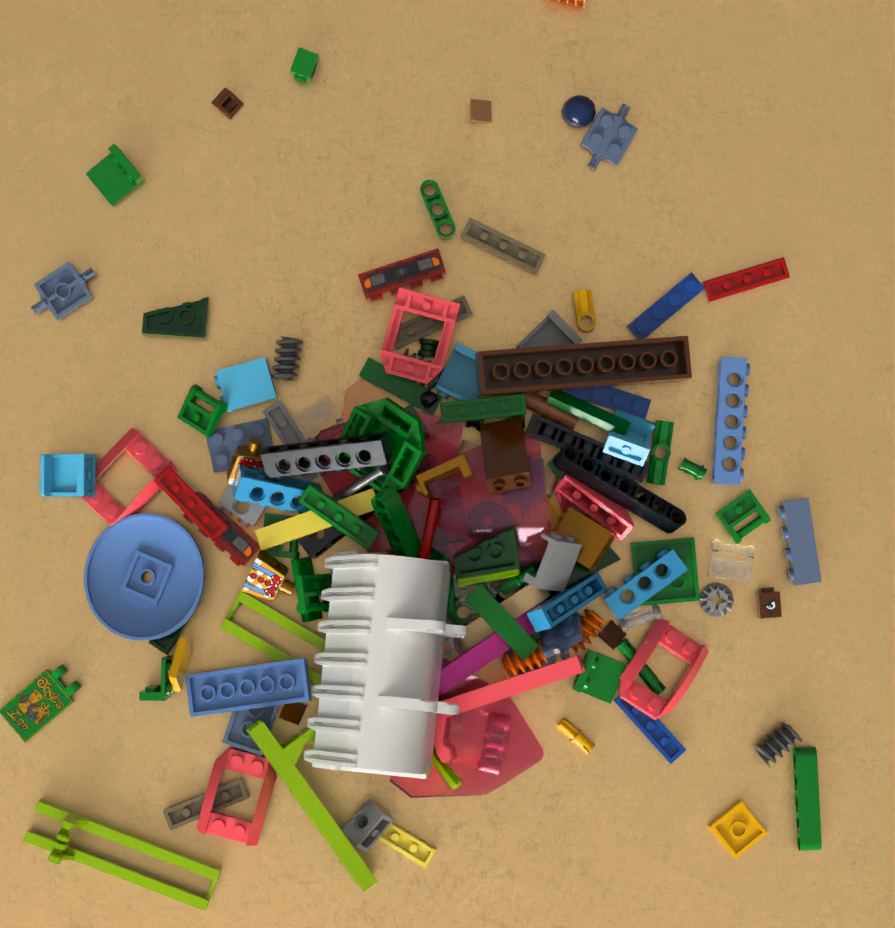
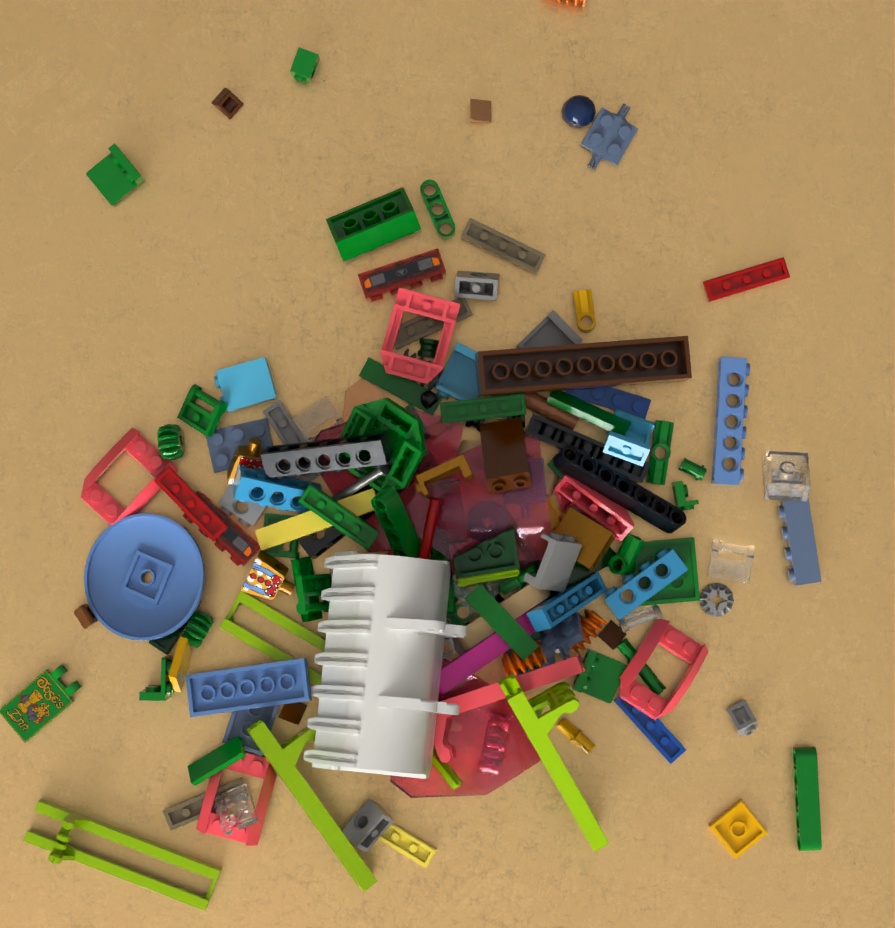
(63, 290): sand blue plate -> none
(68, 475): medium azure panel -> none
(85, 616): none -> reddish brown slope
(170, 442): none -> green gear
(179, 321): dark green wing -> none
(197, 628): none -> green gear
(216, 760): none -> green tile
(242, 806): none -> clear plate
(287, 358): dark grey piece -> none
(373, 224): none -> green slope
(477, 285): none -> light grey brick
(537, 726): none -> lime piece
(627, 555): none -> green piece
(666, 307): blue plate -> none
(680, 492): none -> green bracket
(739, 510): green plate -> none
(743, 718): none -> light grey bracket
(768, 603): reddish brown brick -> none
(777, 743): dark grey piece -> none
(786, 476): none -> clear brick

